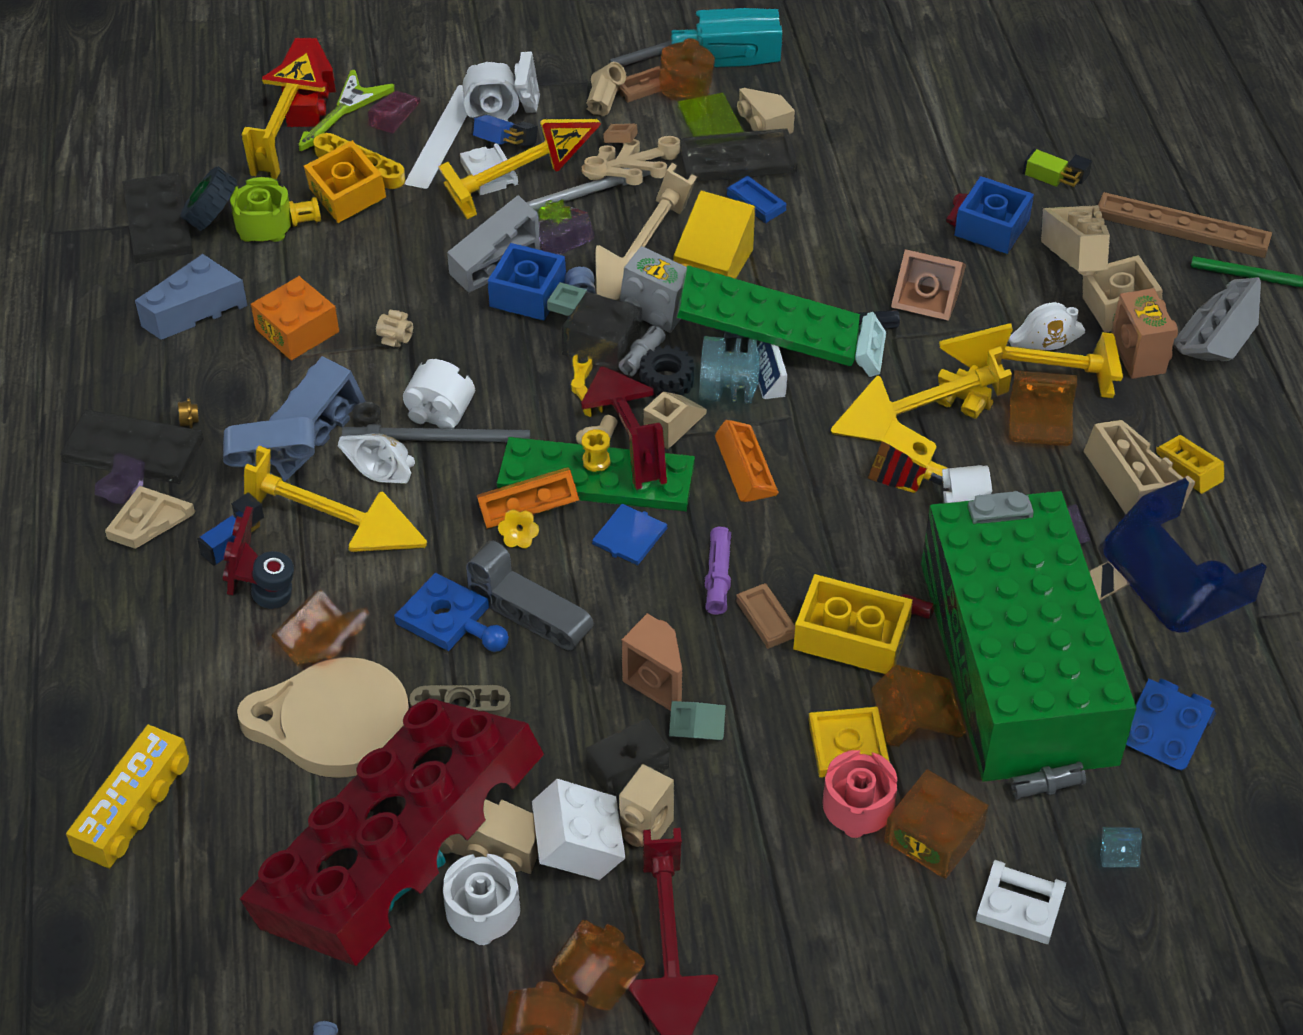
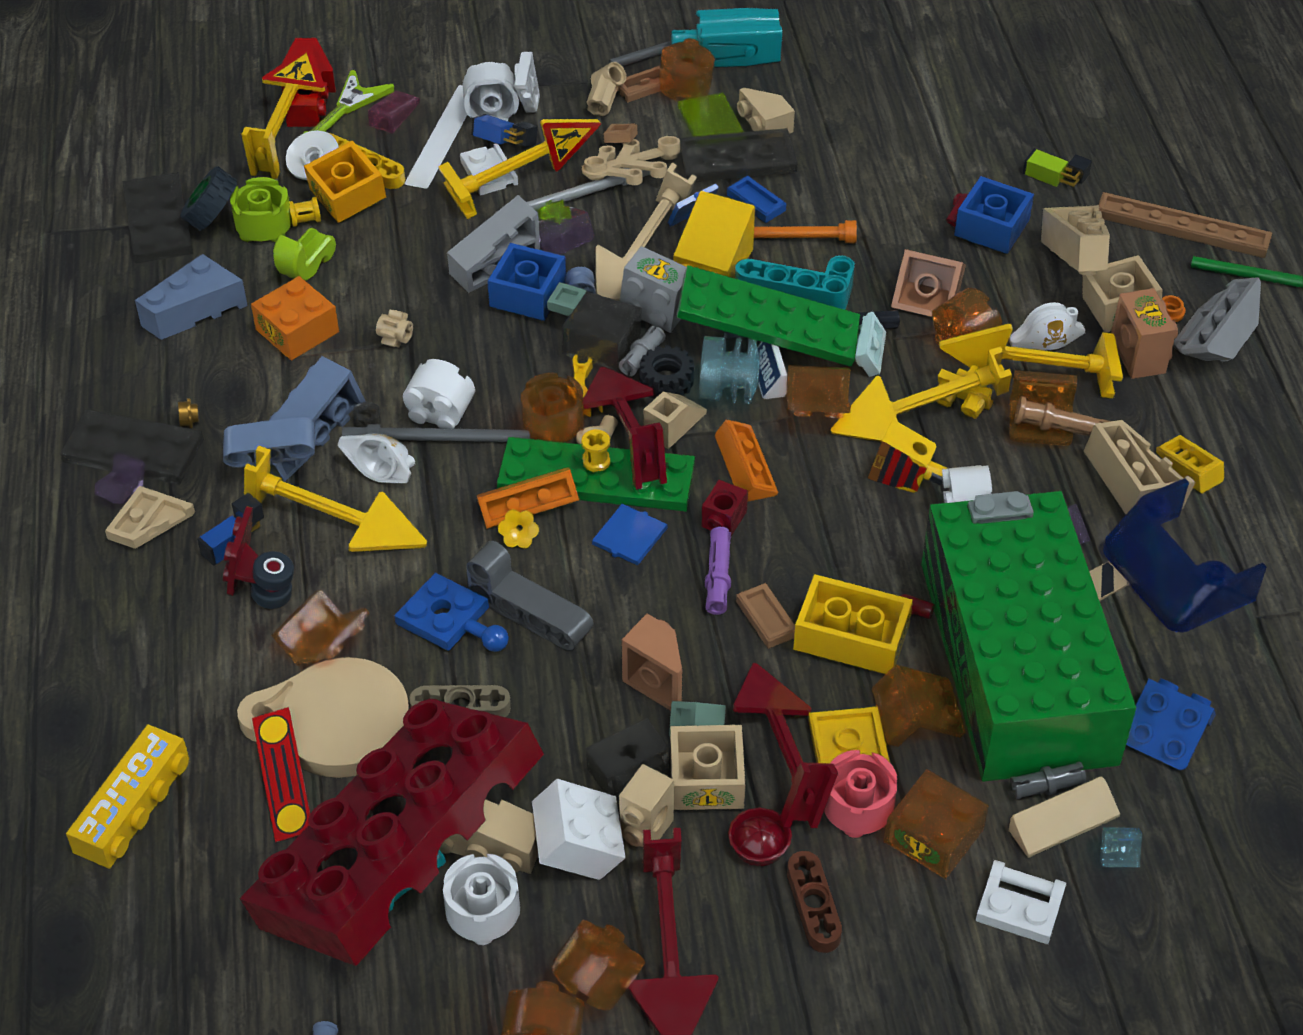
(282, 773): none -> sticker
(303, 256): none -> lime animal
(307, 149): none -> white dish
(552, 407): none -> clear orange brick
(684, 208): none -> blue piece
(707, 767): none -> tan brick
(724, 506): none -> dark red brick
(759, 836): none -> dark red hat
(810, 781): none -> dark red piece
(811, 916): none -> copper beam
(818, 390): none -> clear orange bracket
(827, 288): none -> teal beam
(845, 232): none -> orange piece
(964, 314): none -> clear orange brick
(1048, 416): none -> medium nougat pin
(1063, 817): none -> tan slope
(1174, 307): none -> orange plate

